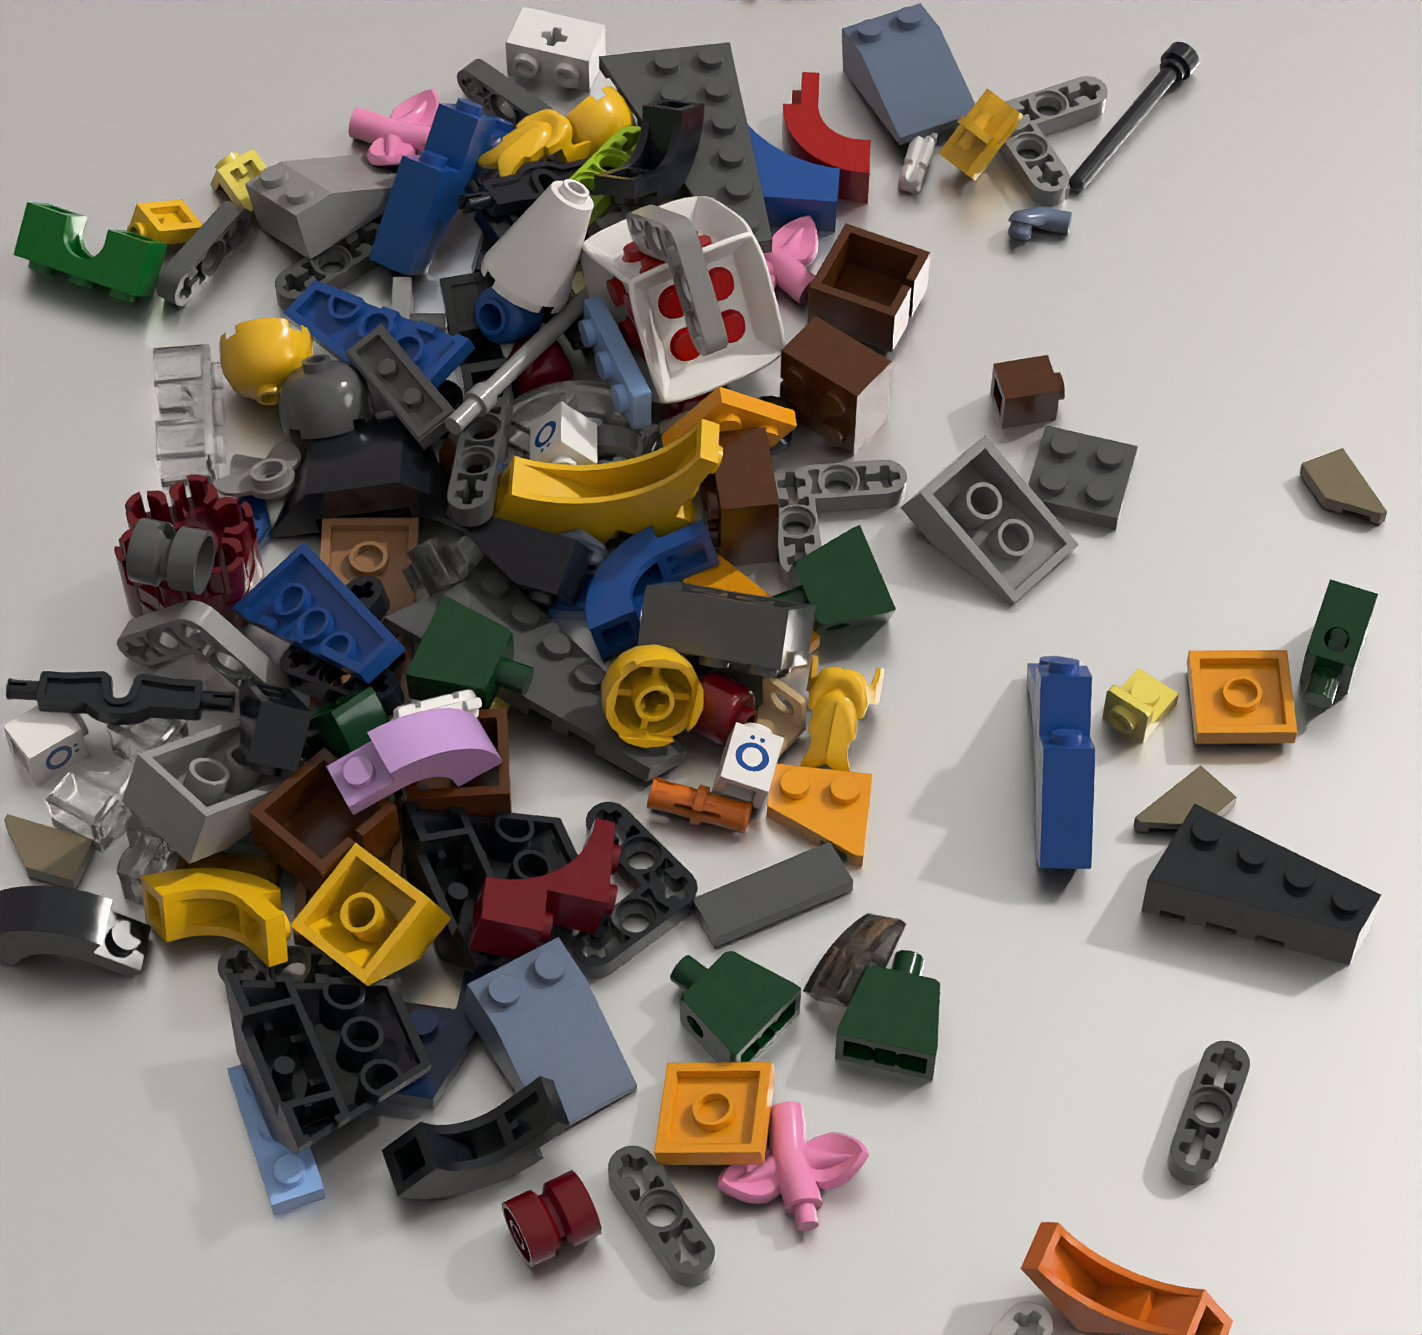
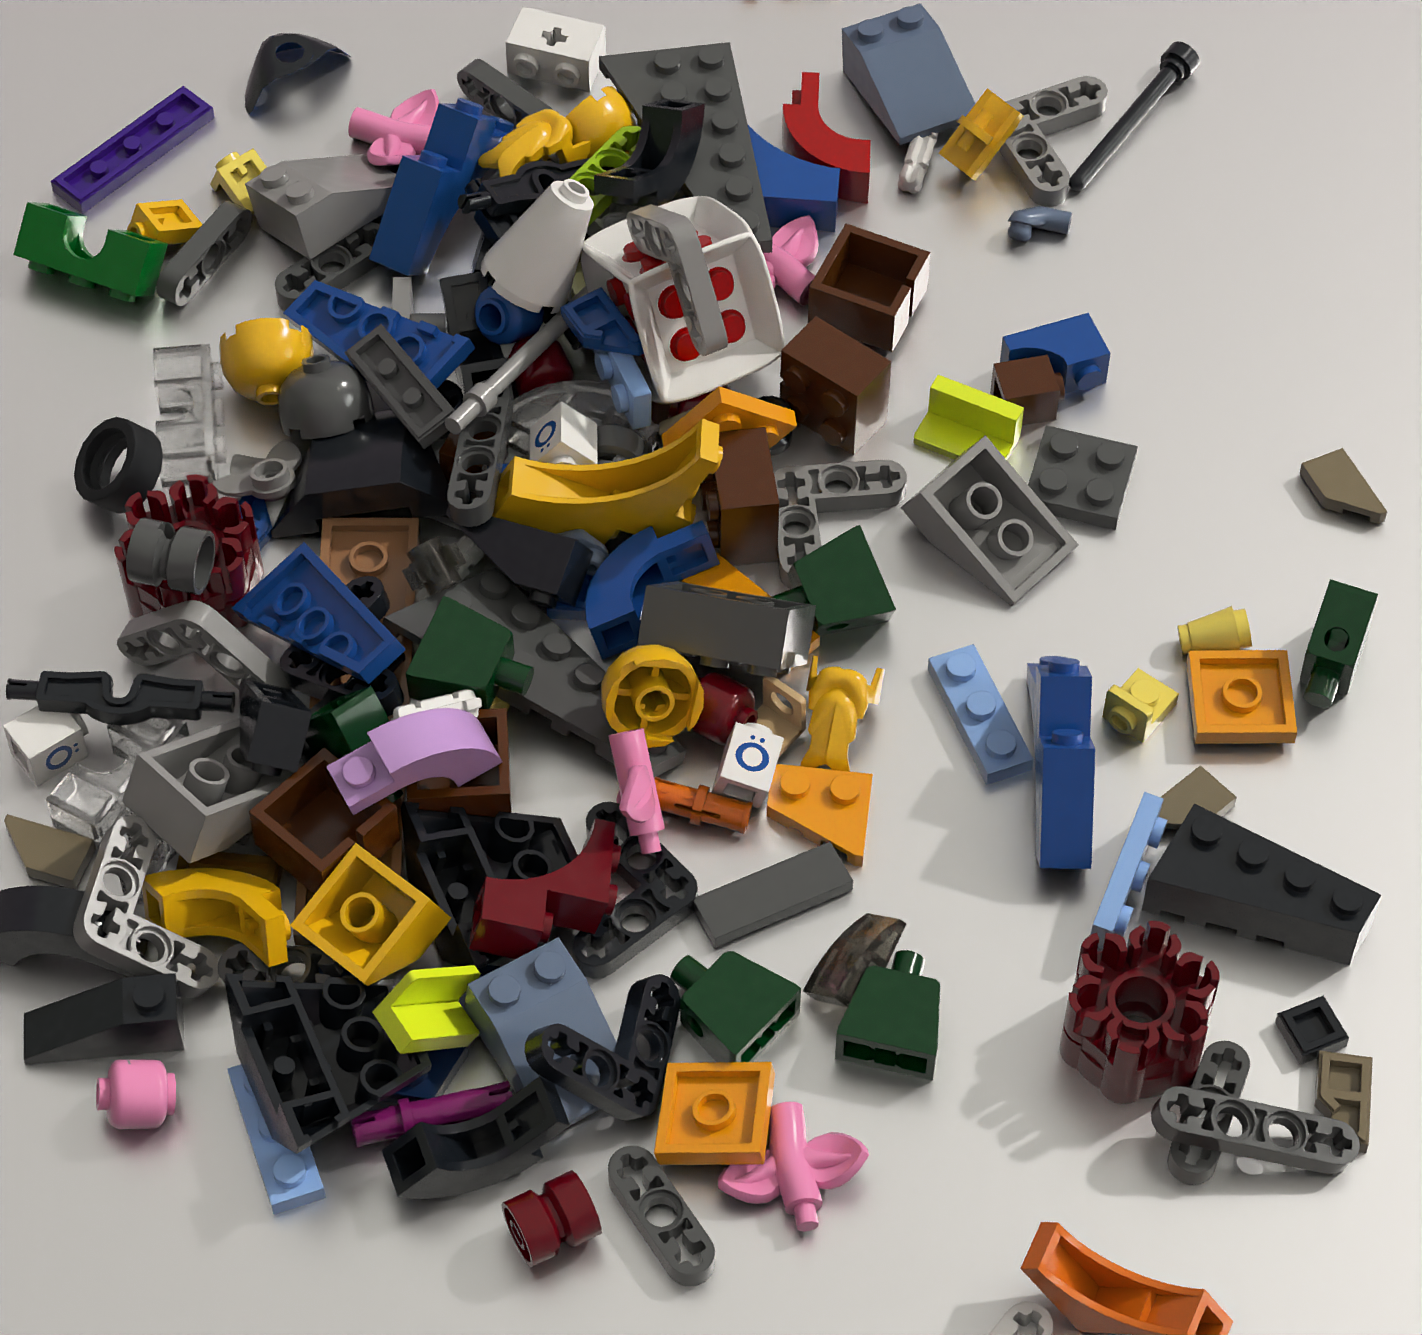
(98, 458): none -> black tyre
(108, 1021): none -> black slope
(124, 927): none -> light grey beam
(132, 149): none -> dark purple tile
(136, 1094): none -> bright pink head
(269, 67): none -> black piece
(425, 1010): none -> neon yellow panel
(441, 1110): none -> magenta pin
(601, 324): none -> blue tile
(617, 1068): none -> black beam
(637, 788): none -> bright pink plant
(963, 416): none -> neon yellow panel
(980, 714): none -> light blue plate
(1072, 348): none -> blue arch
(1130, 869): none -> light blue plate
(1146, 981): none -> dark red piece
(1217, 631): none -> light yellow cone
(1255, 1136): none -> dark grey beam
(1311, 1029): none -> black tile
(1345, 1091): none -> dark tan tile

